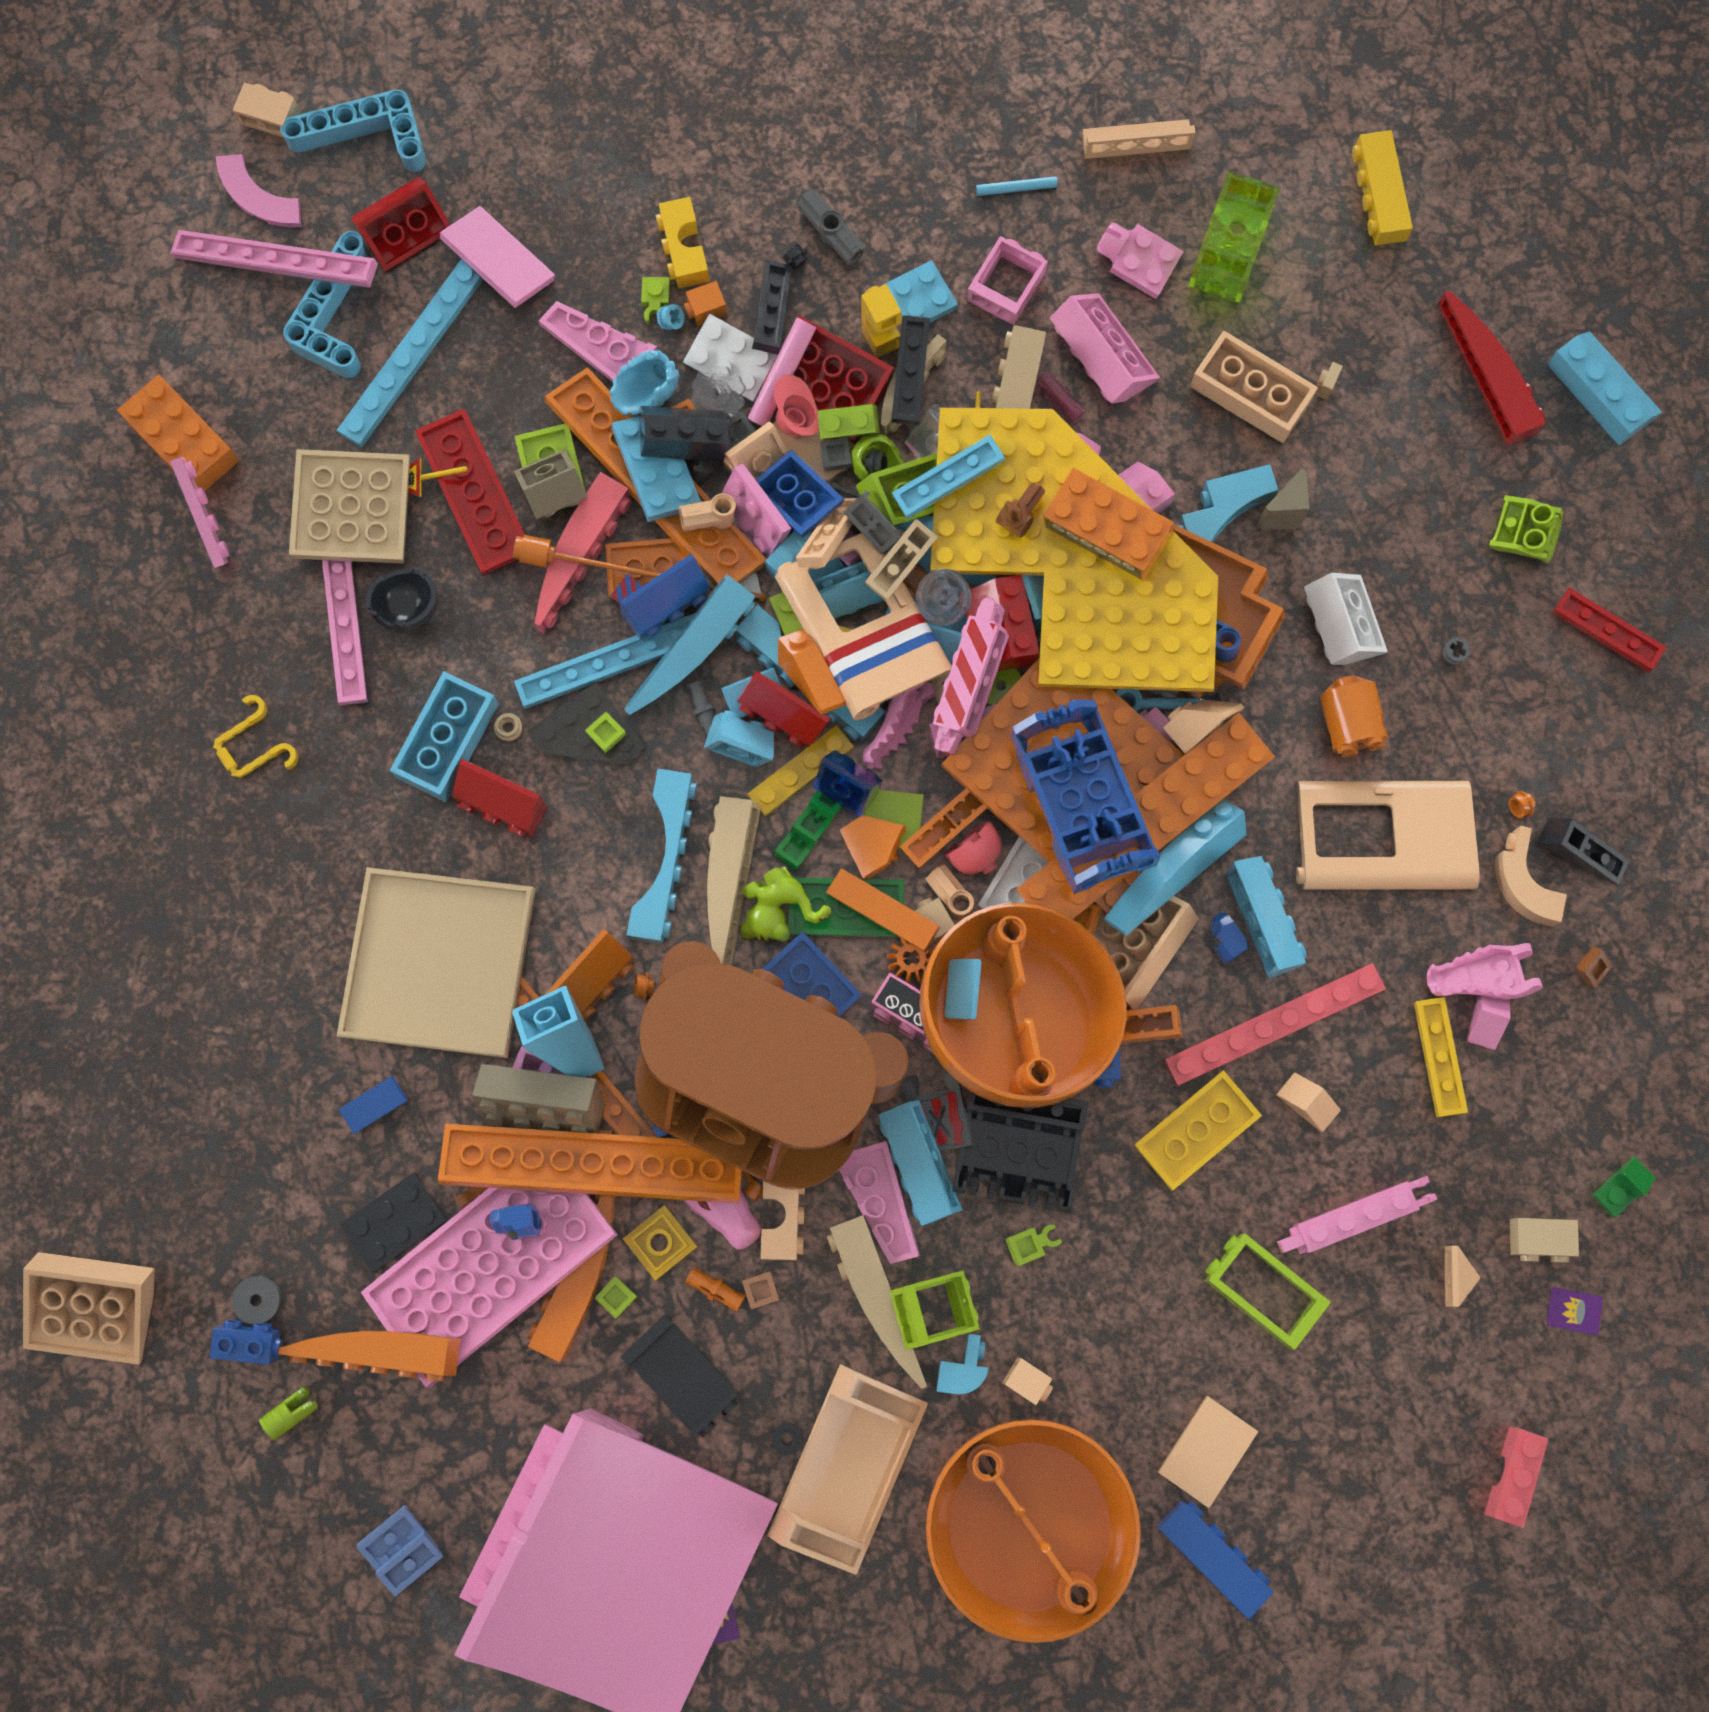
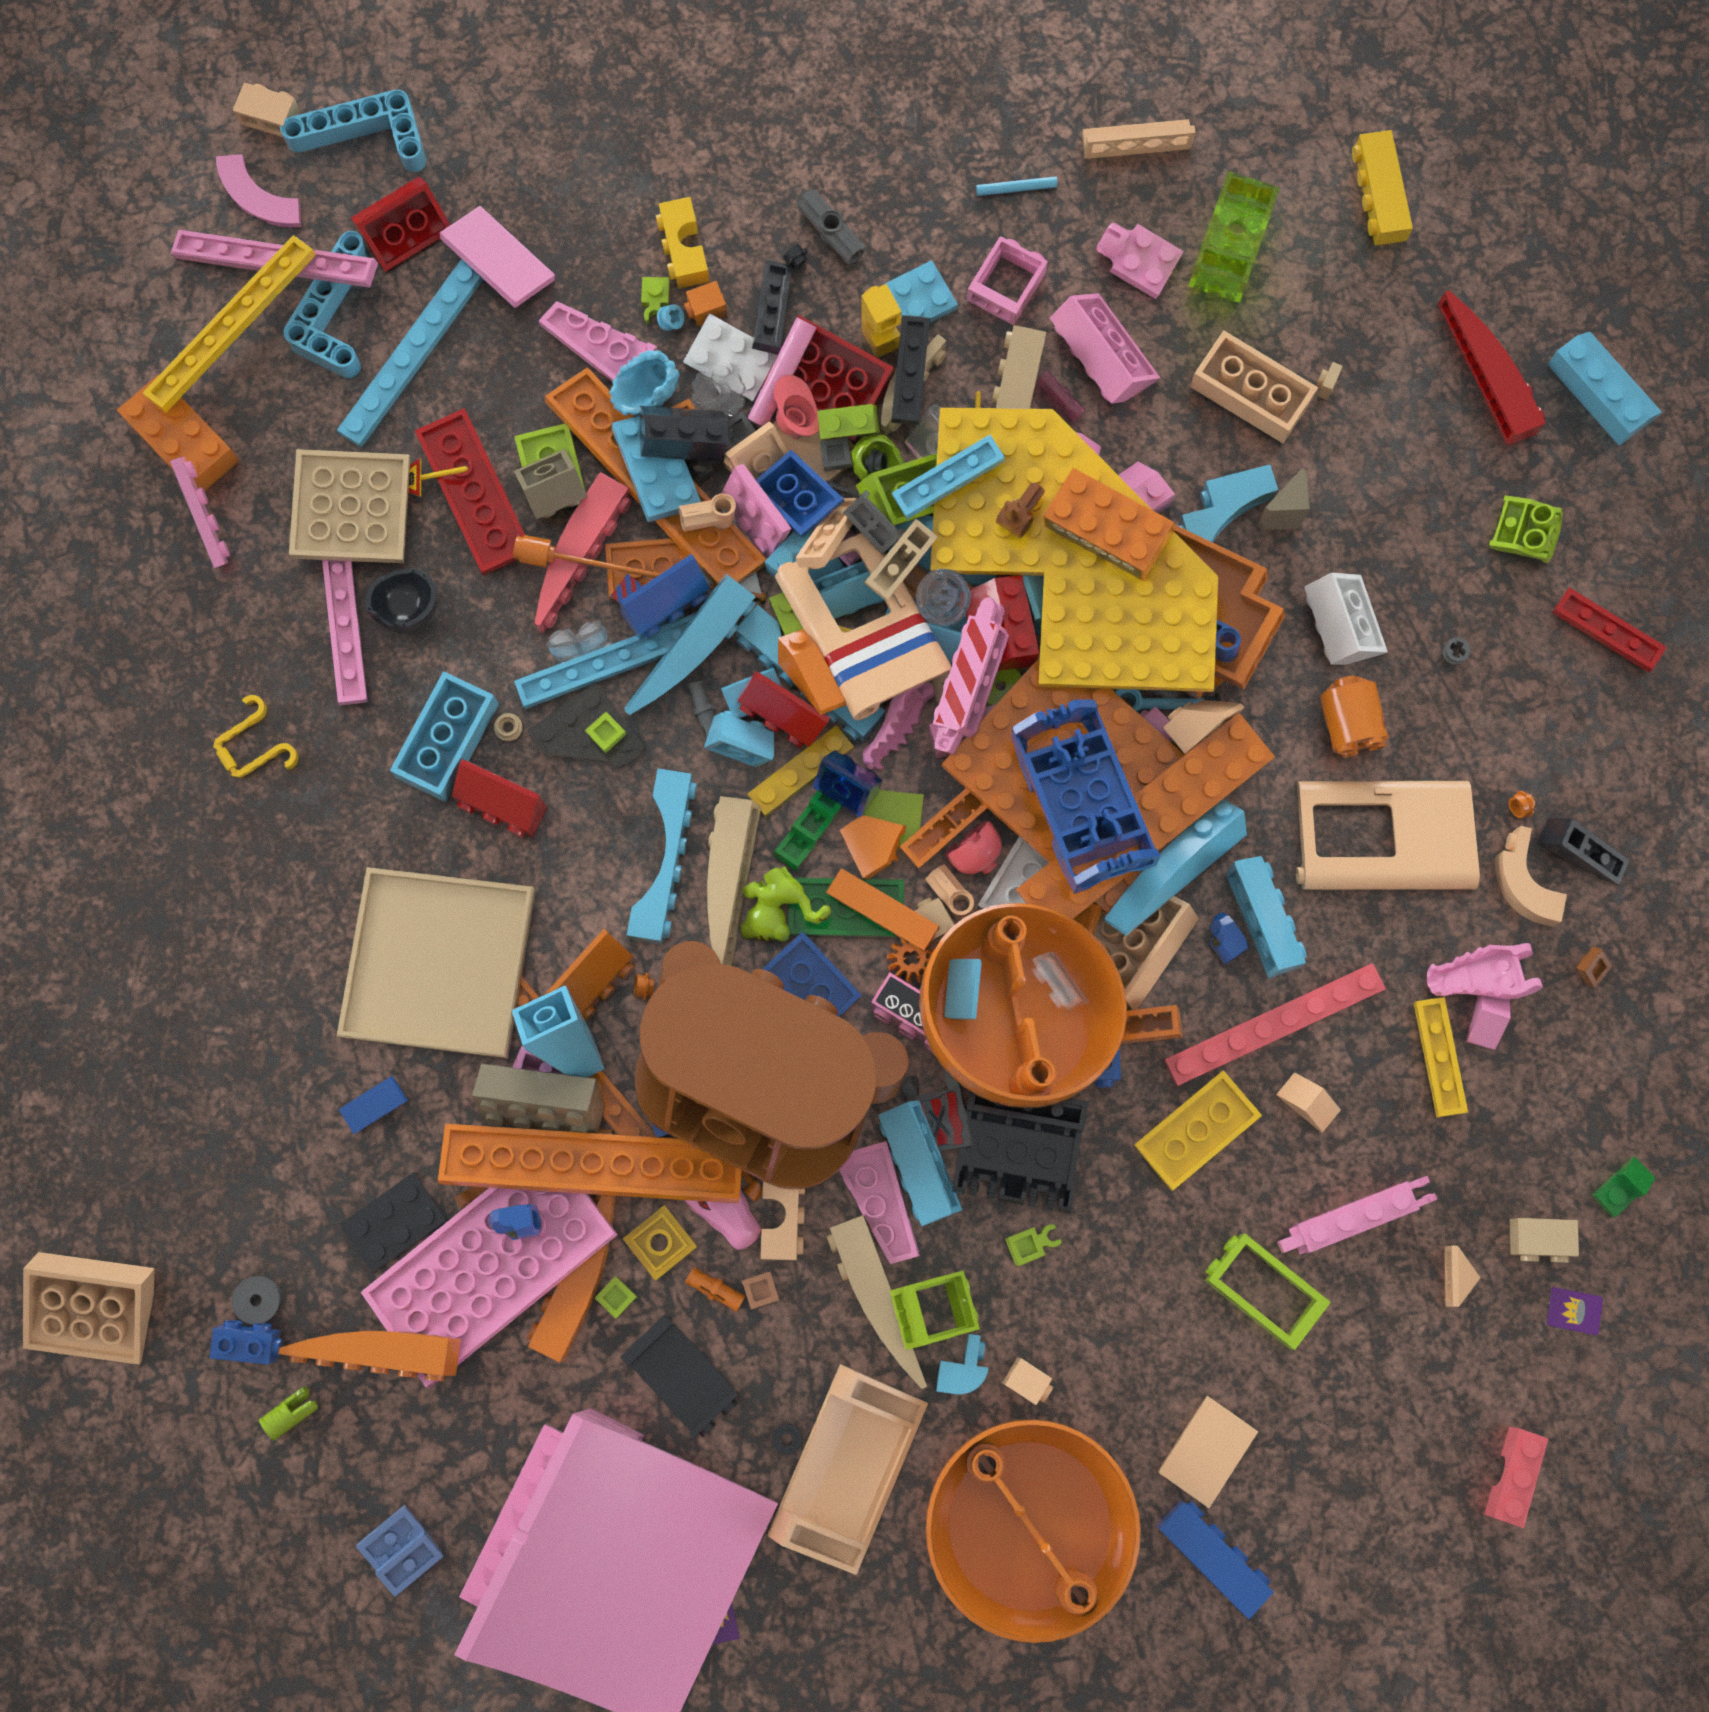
(229, 324): none -> yellow plate
(566, 646): none -> clear slope
(1065, 988): none -> clear slope

